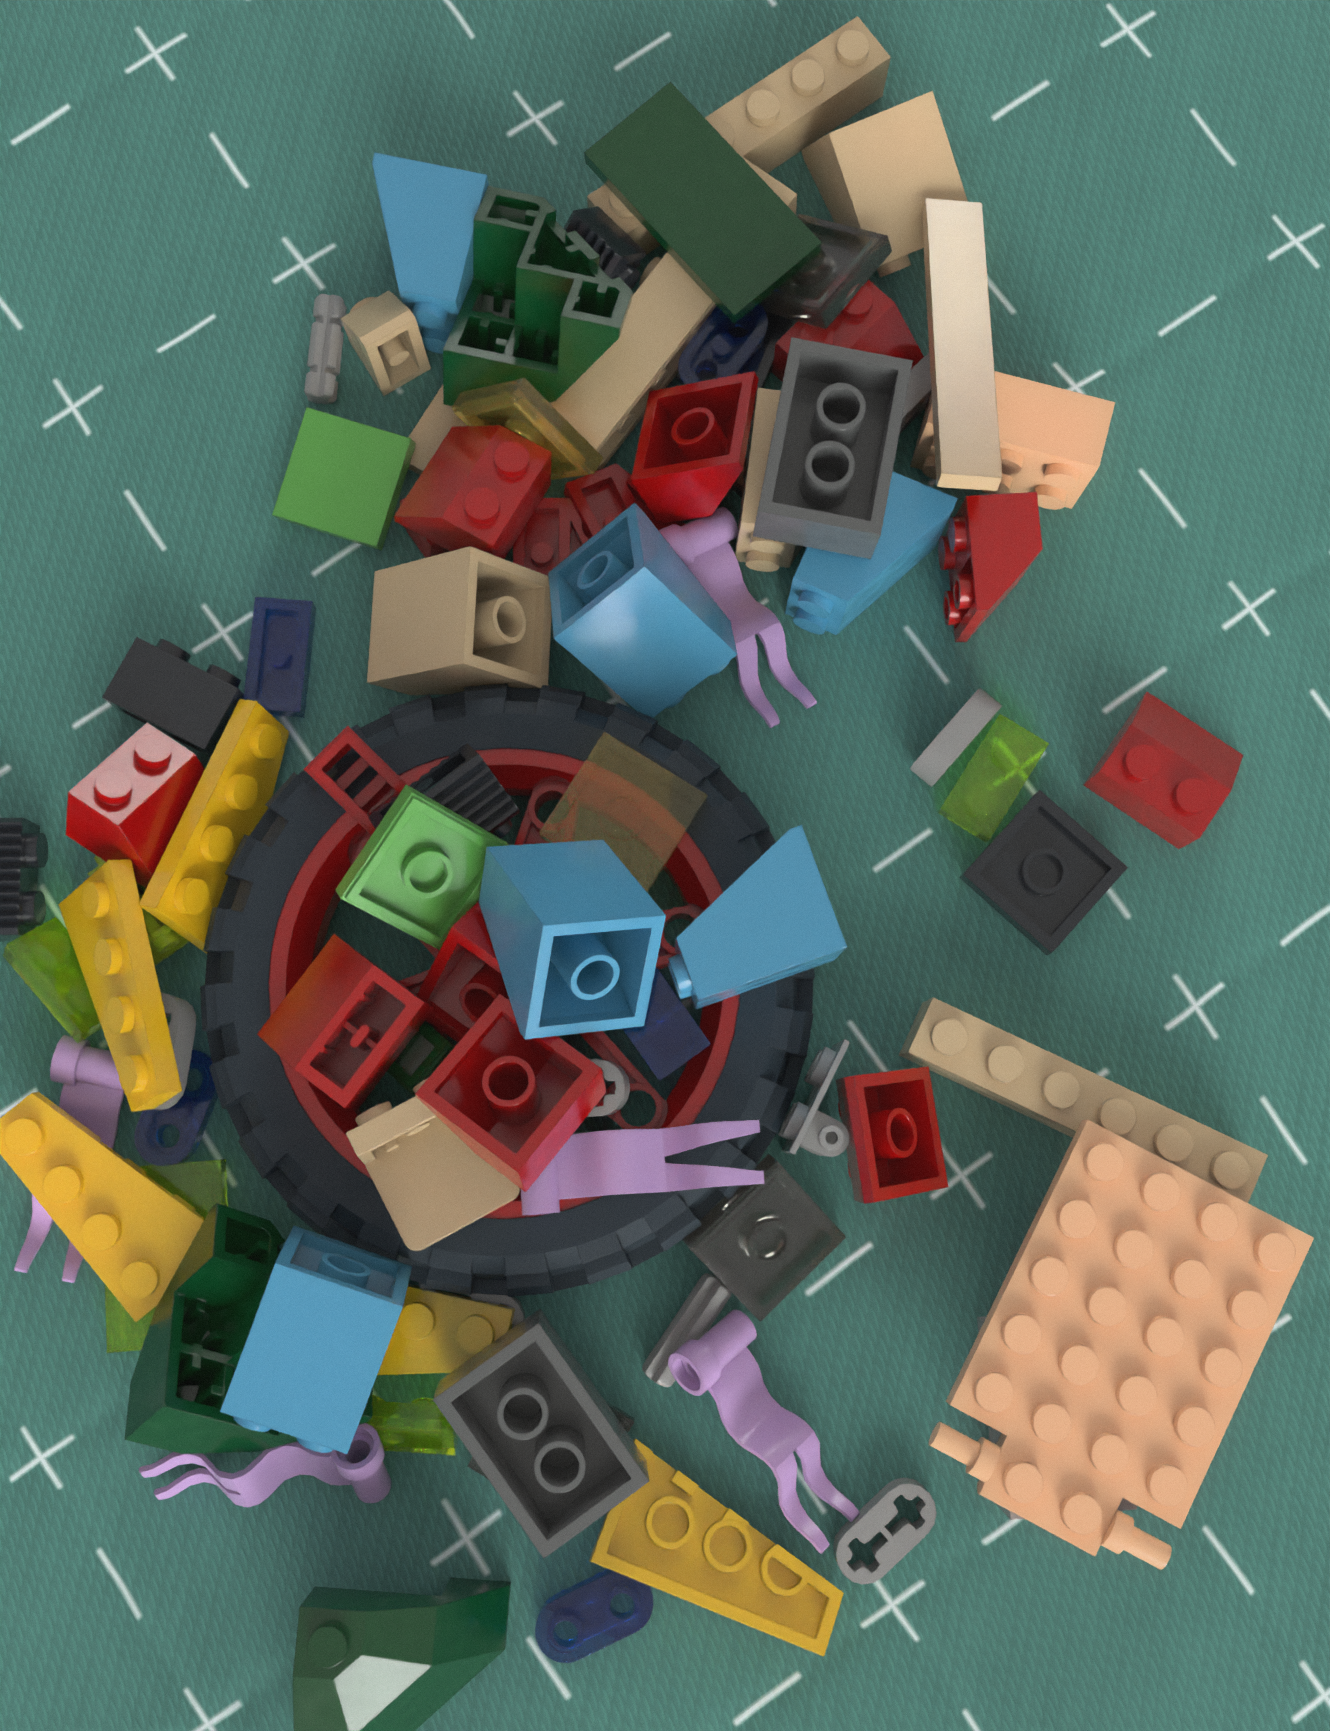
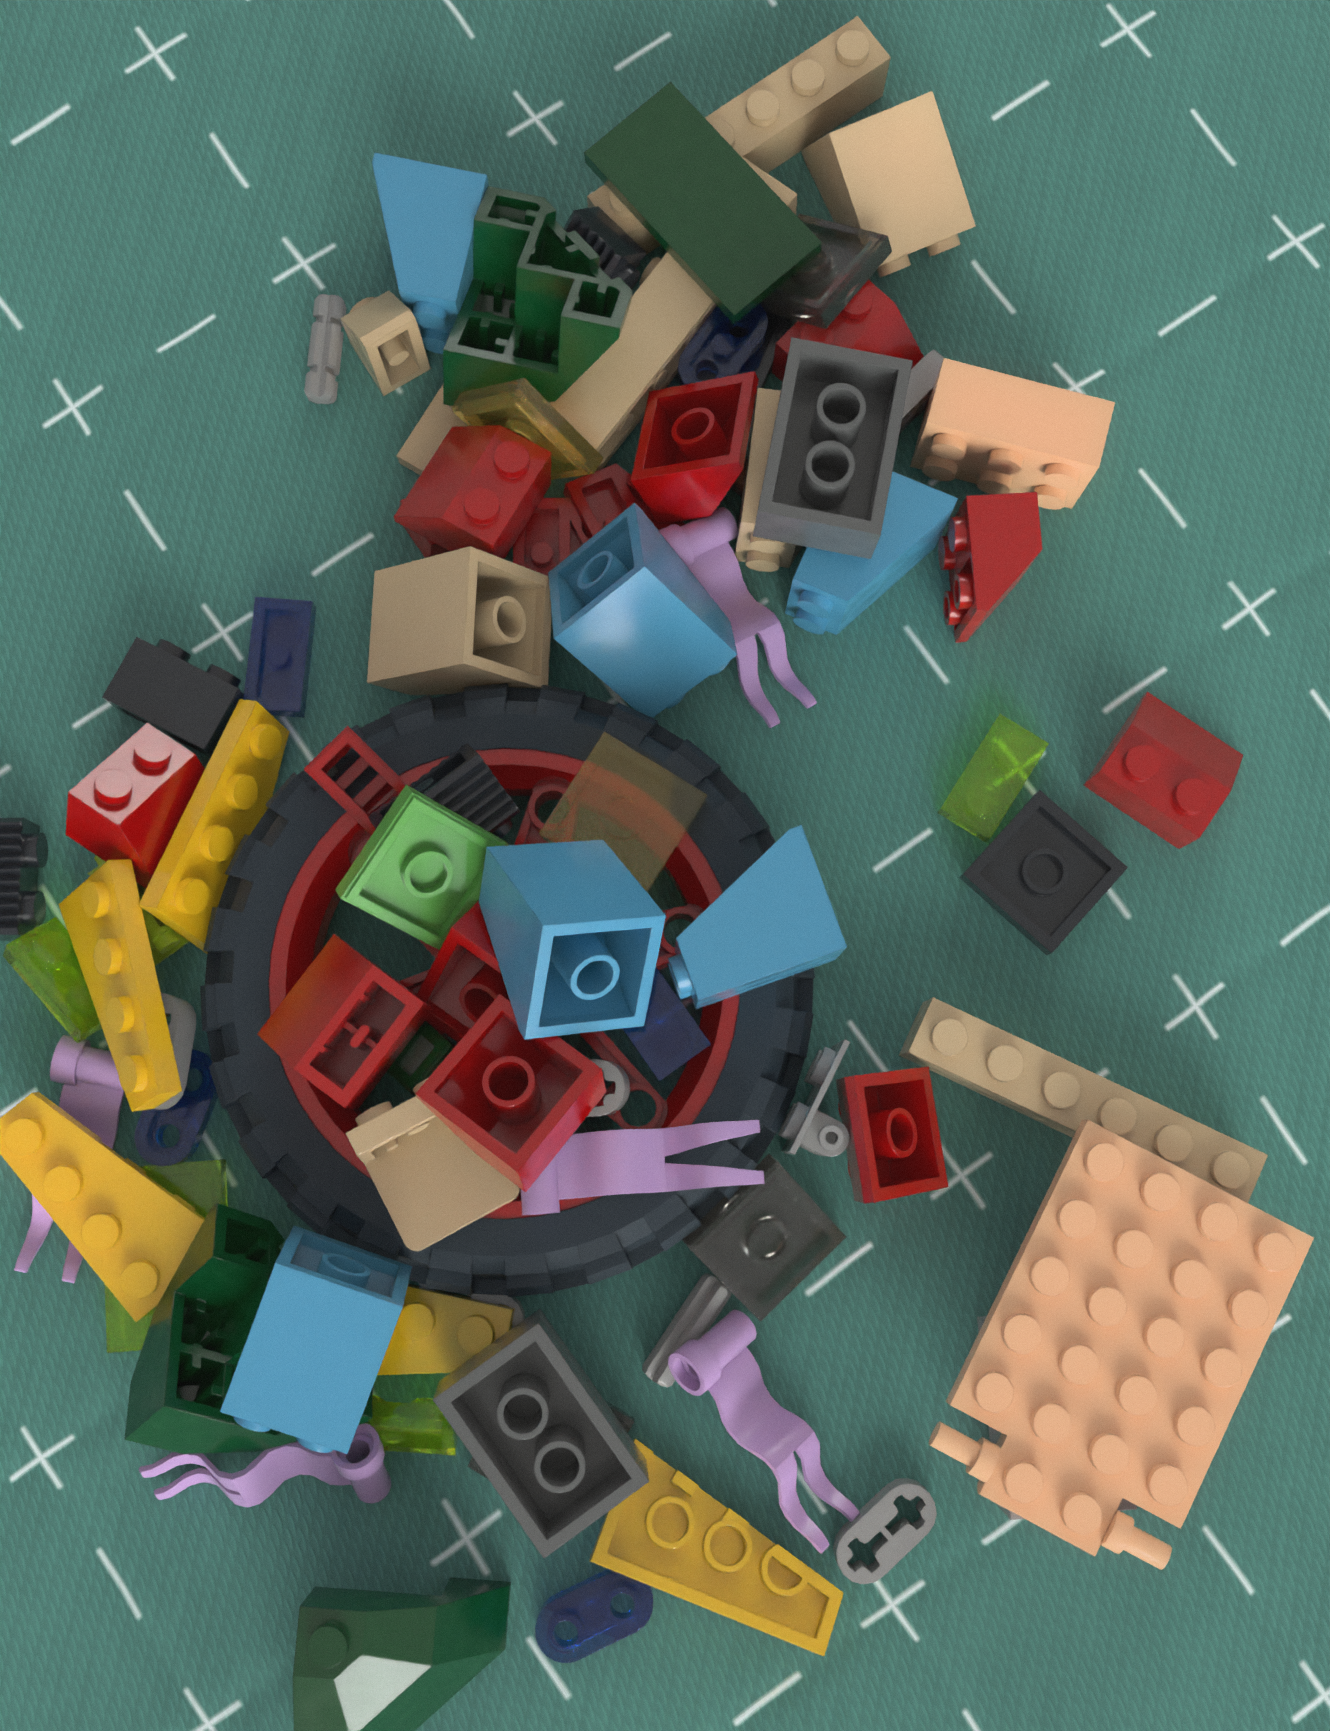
(344, 478): bright green tile -> none
(955, 737): light grey beam -> none
(960, 346): tan tile -> none

